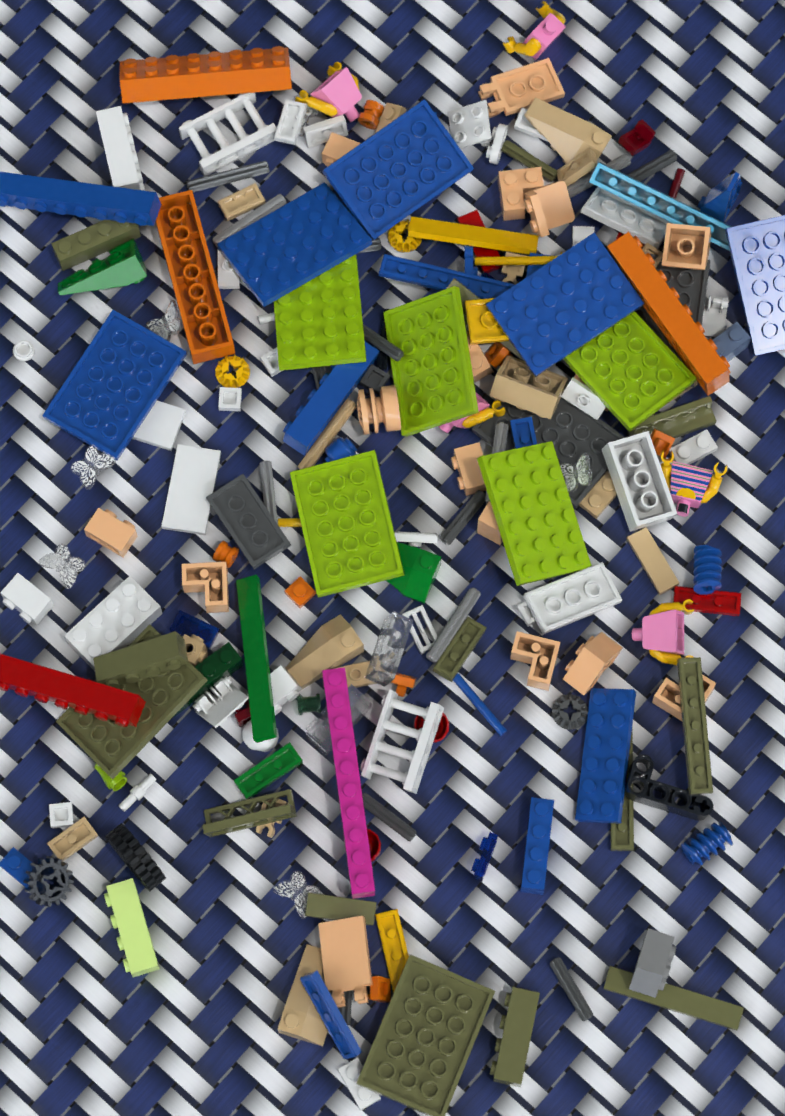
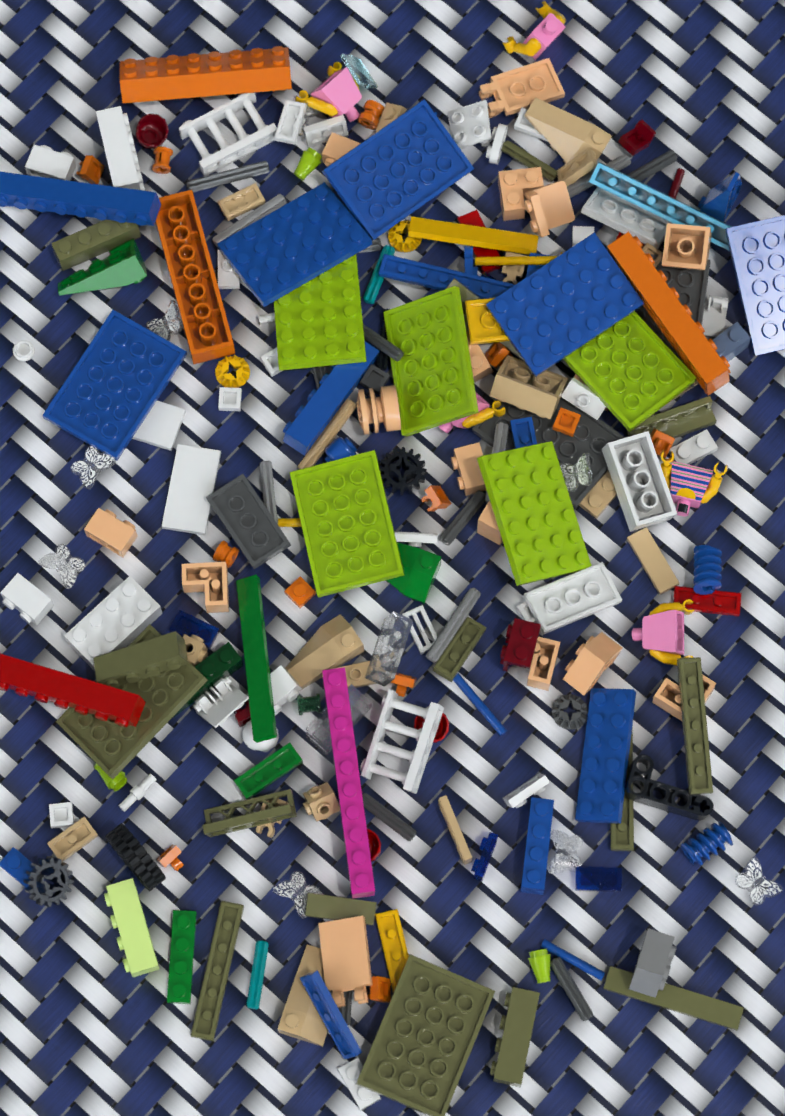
(50, 164): none -> white brick
(91, 169): none -> orange tile
(151, 131): none -> dark red hair
(162, 160): none -> orange bush
(170, 857): none -> orange tile
(181, 957): none -> green plate
(217, 971): none -> olive tile
(257, 974): none -> teal axle
(308, 162): none -> lime cone
(321, 802): none -> tan brick
(358, 71): none -> clear light blue piece
(376, 280): none -> teal axle
(412, 471): none -> black gear
(437, 497): none -> orange tile
(455, 830): none -> tan tile
(521, 642): none -> dark red bracket
(533, 786): none -> white plate
(540, 965): none -> lime cone
(566, 422): none -> orange plate
(566, 852): none -> clear animal
(572, 959): none -> blue bar
(598, 879): none -> clear blue plate
(756, 883): none -> animal

